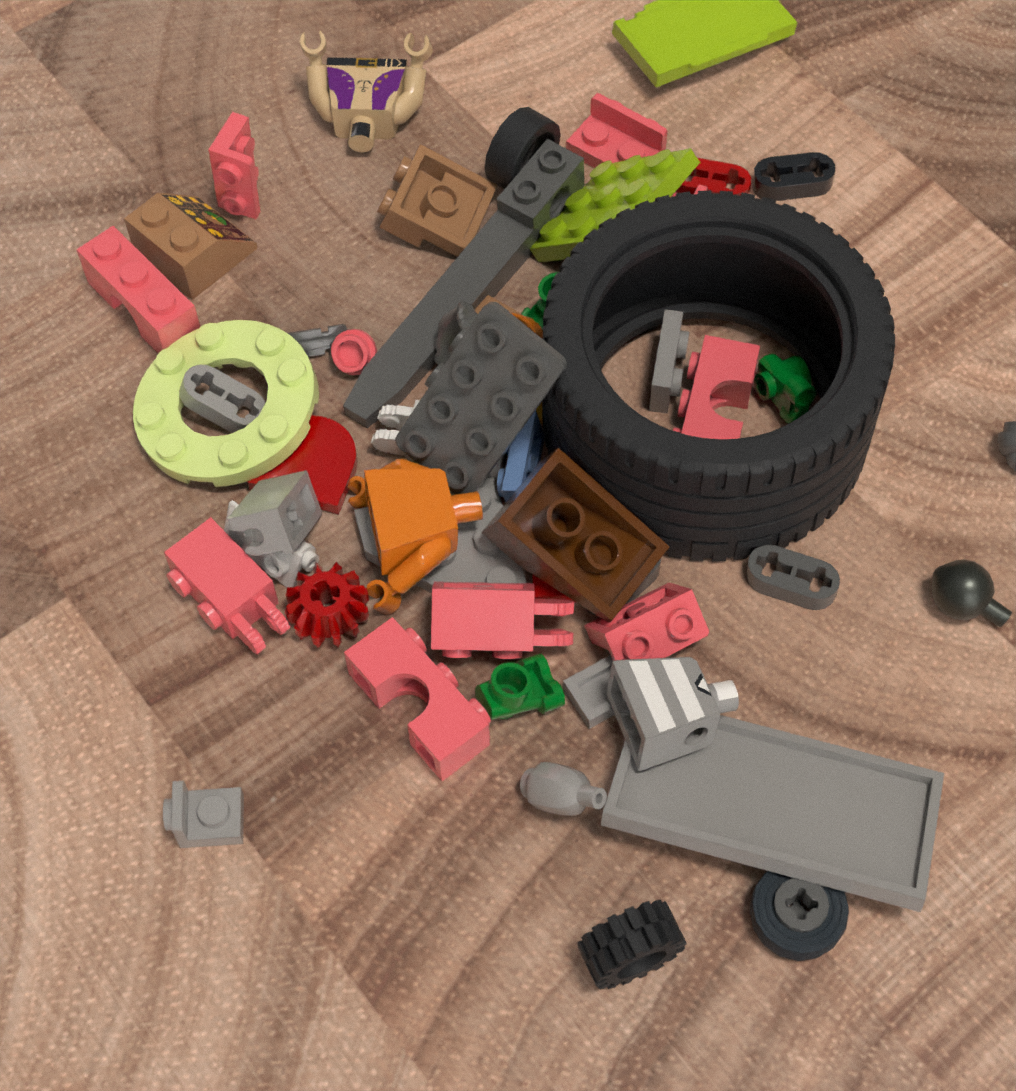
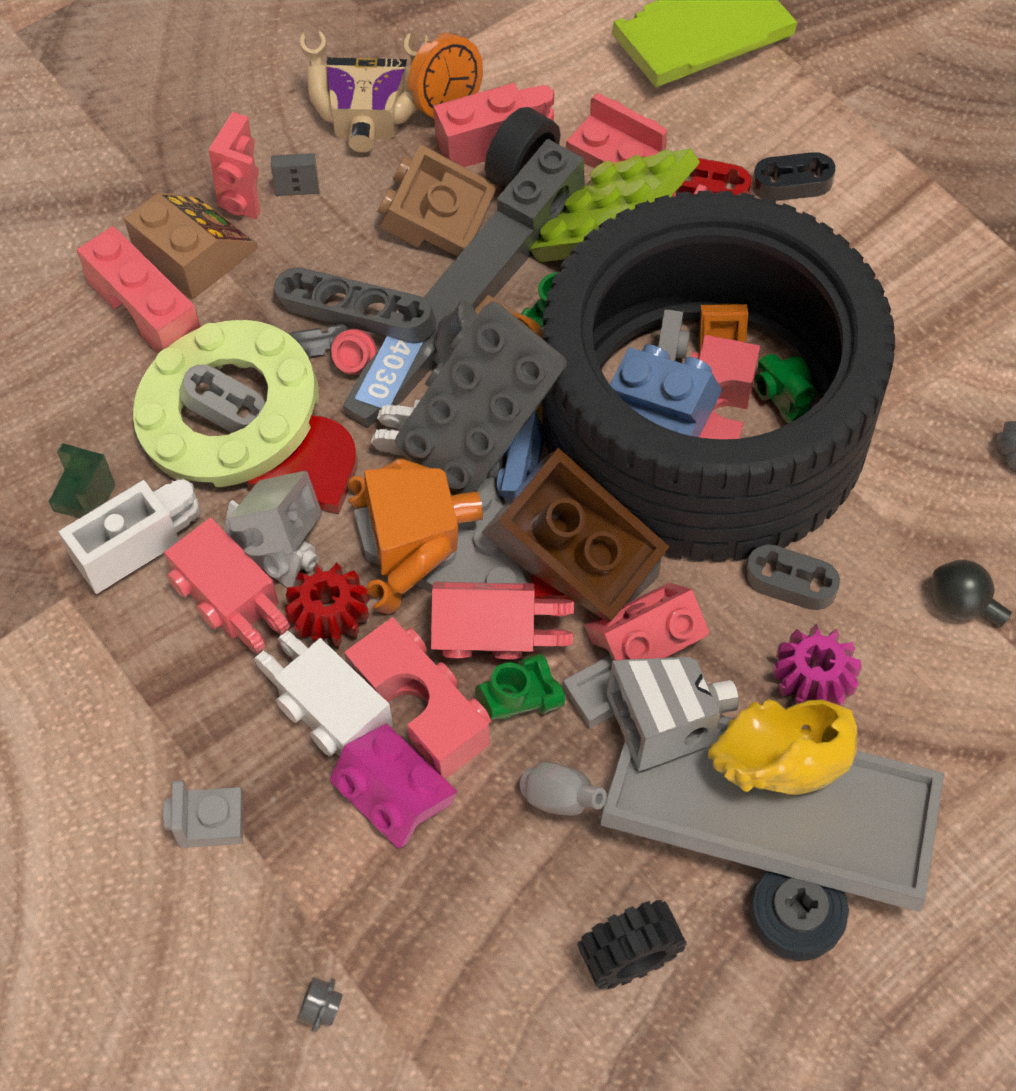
(84, 482): none -> clear green panel
(129, 531): none -> white hinge
(295, 174): none -> dark grey tile
(320, 1003): none -> dark grey plate
(324, 694): none -> white hinge
(357, 299): none -> dark grey beam
(388, 372): none -> light blue sticker
(390, 783): none -> dark pink bracket
(444, 72): none -> orange tile
(469, 123): none -> coral hinge
(667, 390): none -> medium blue plate
(723, 322): none -> orange tile
(773, 753): none -> yellow piece
(817, 667): none -> dark pink gear

